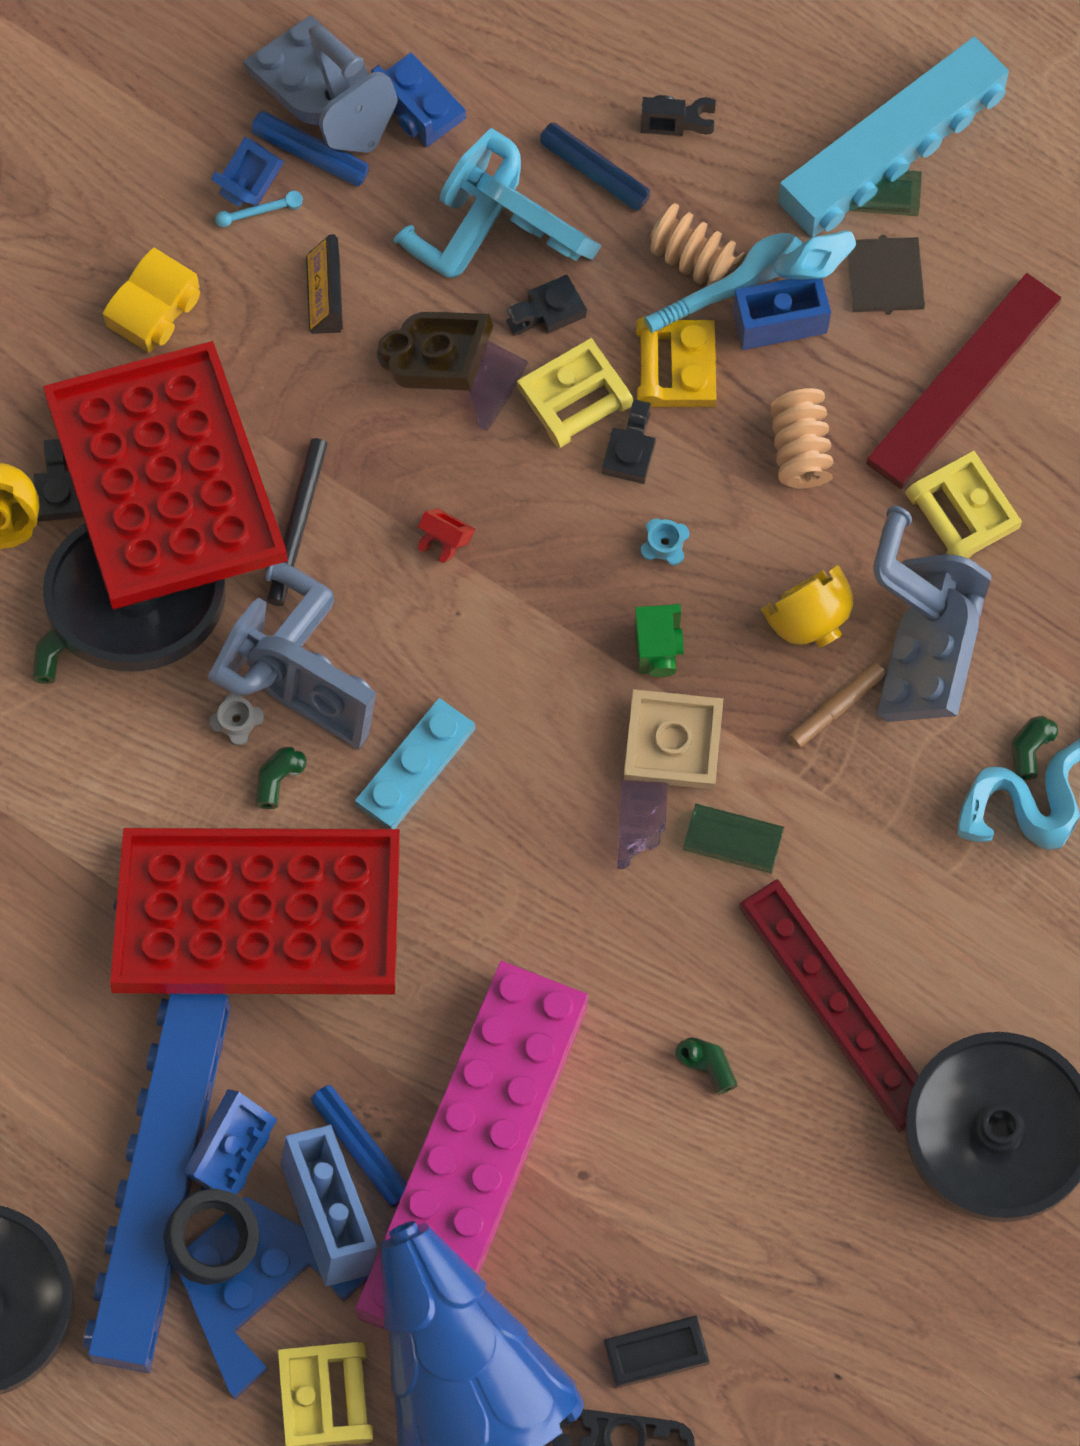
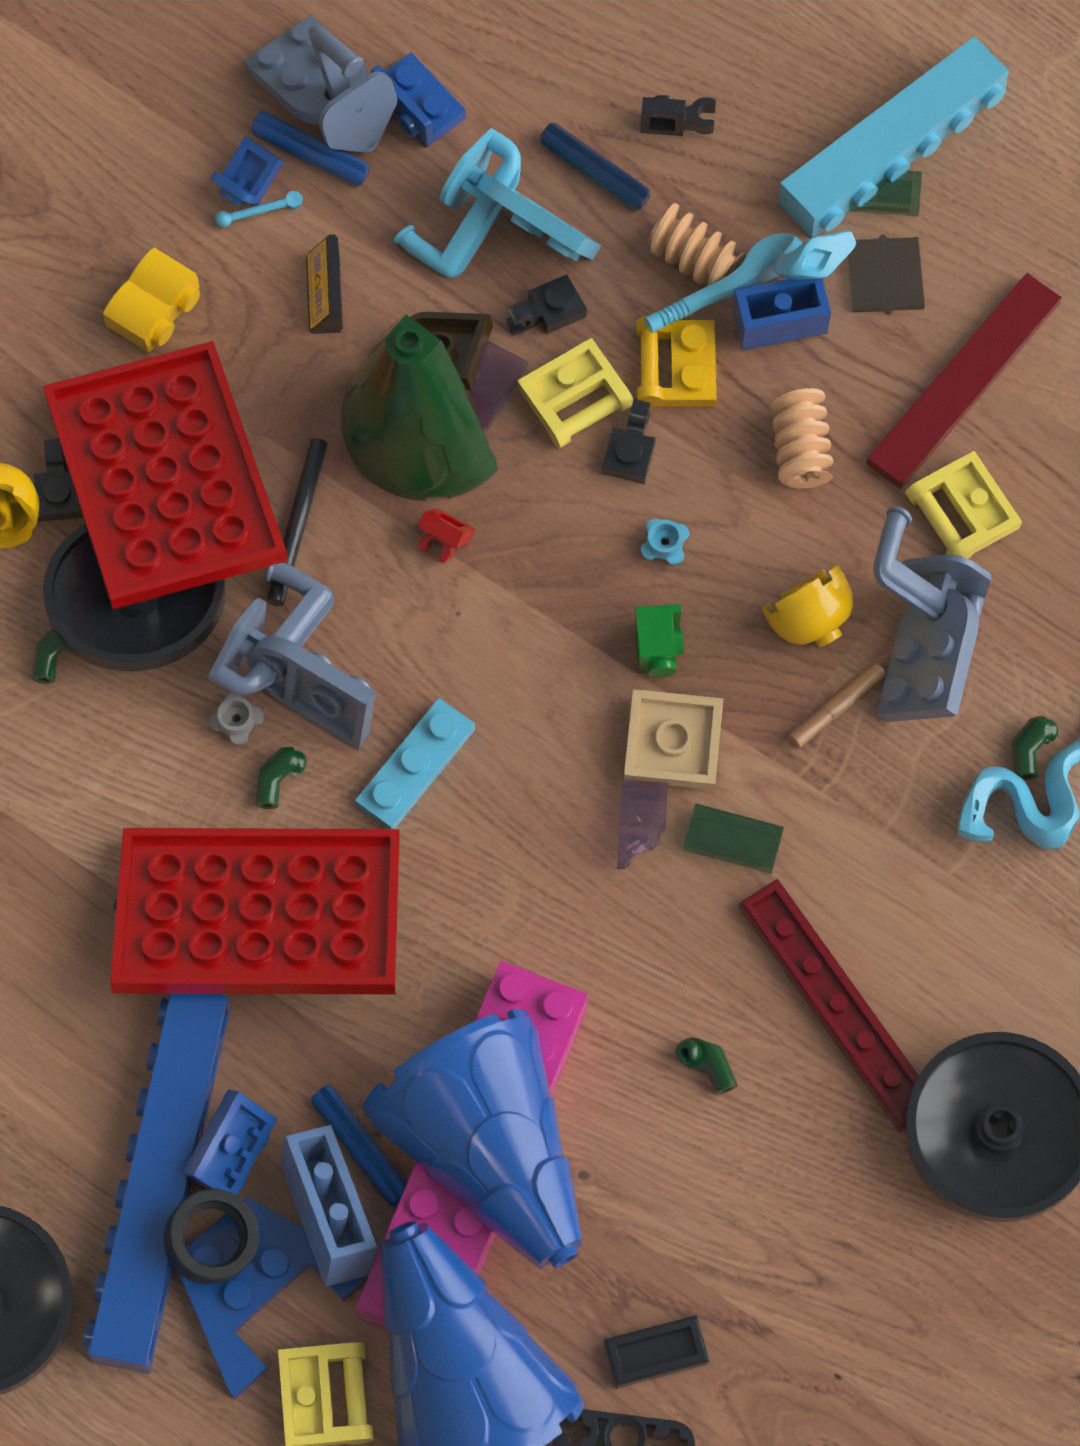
(412, 420): none -> dark green cone
(488, 1132): none -> blue cone

